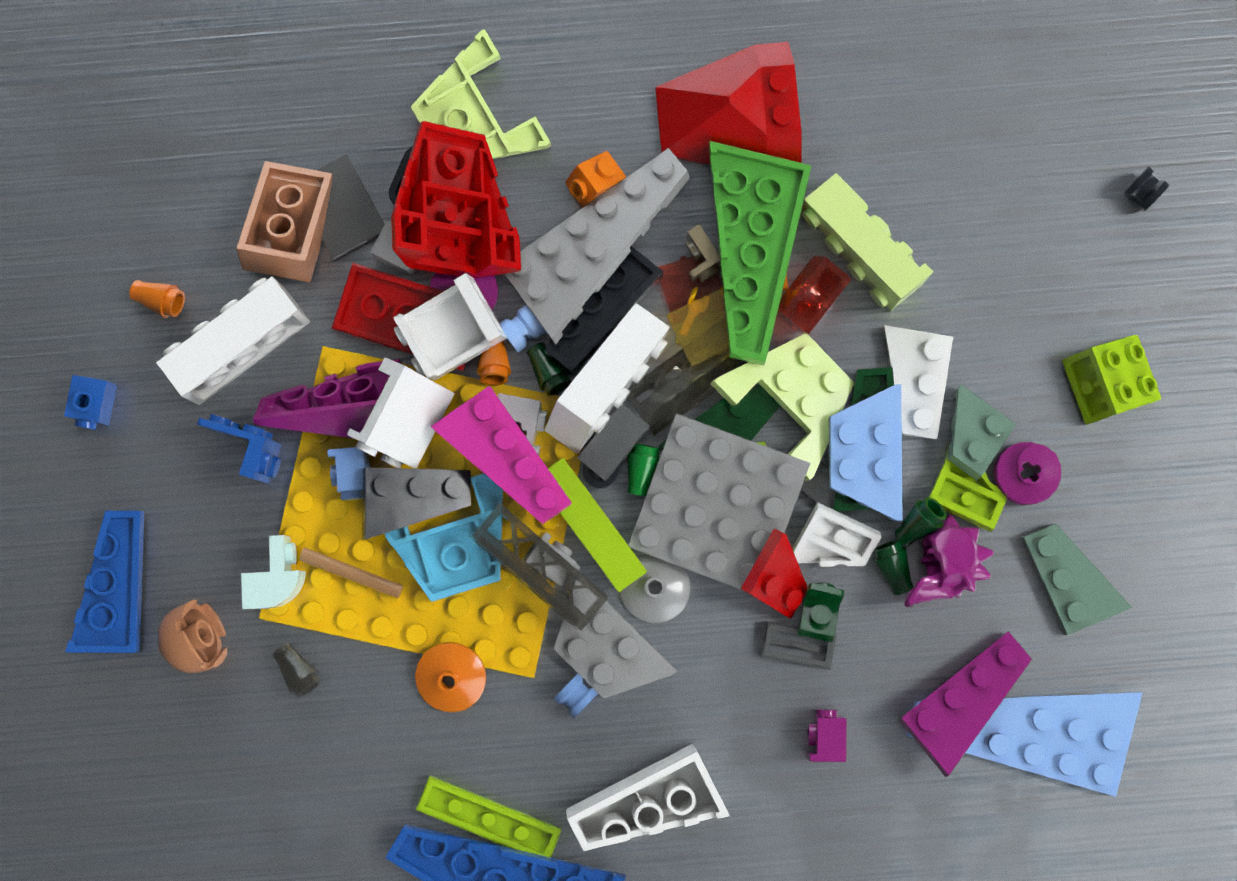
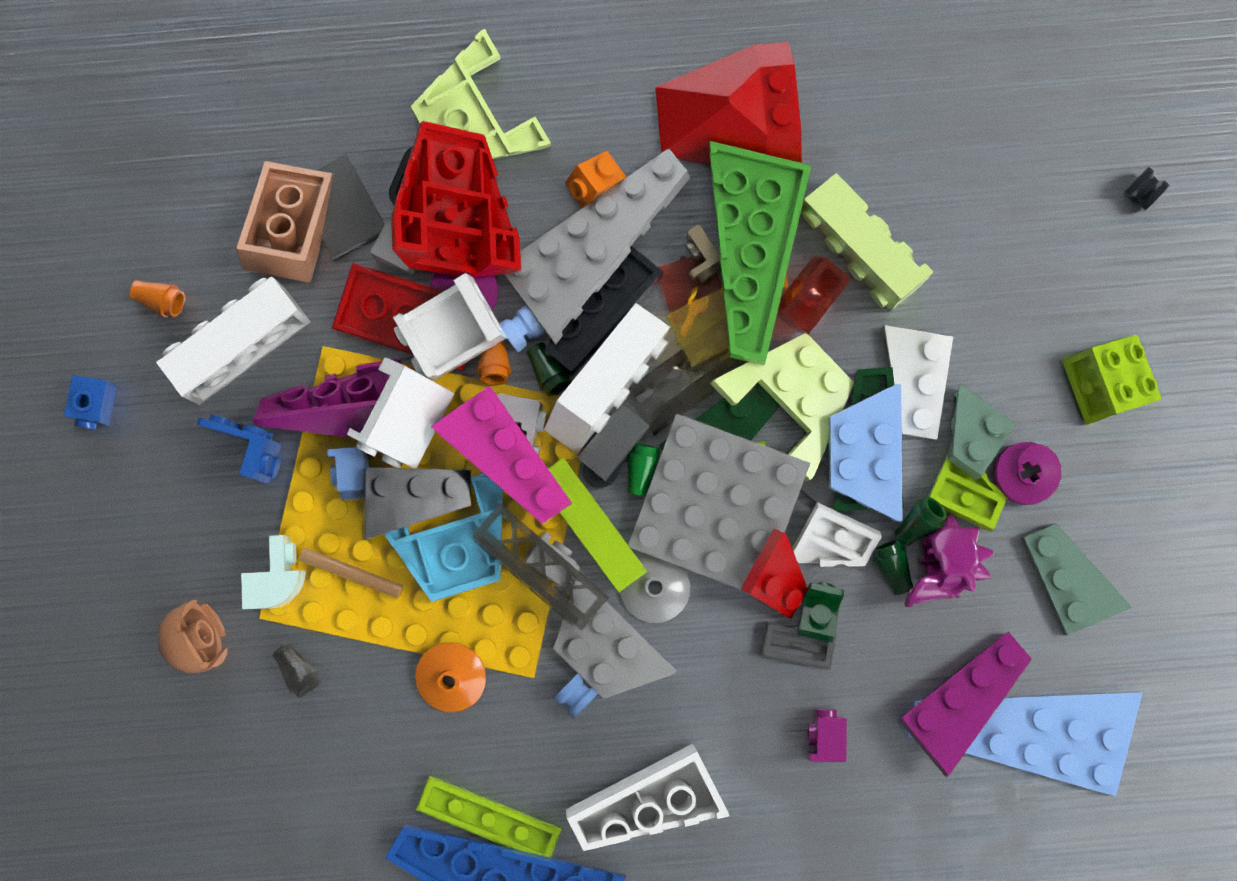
(113, 590): blue wing -> none

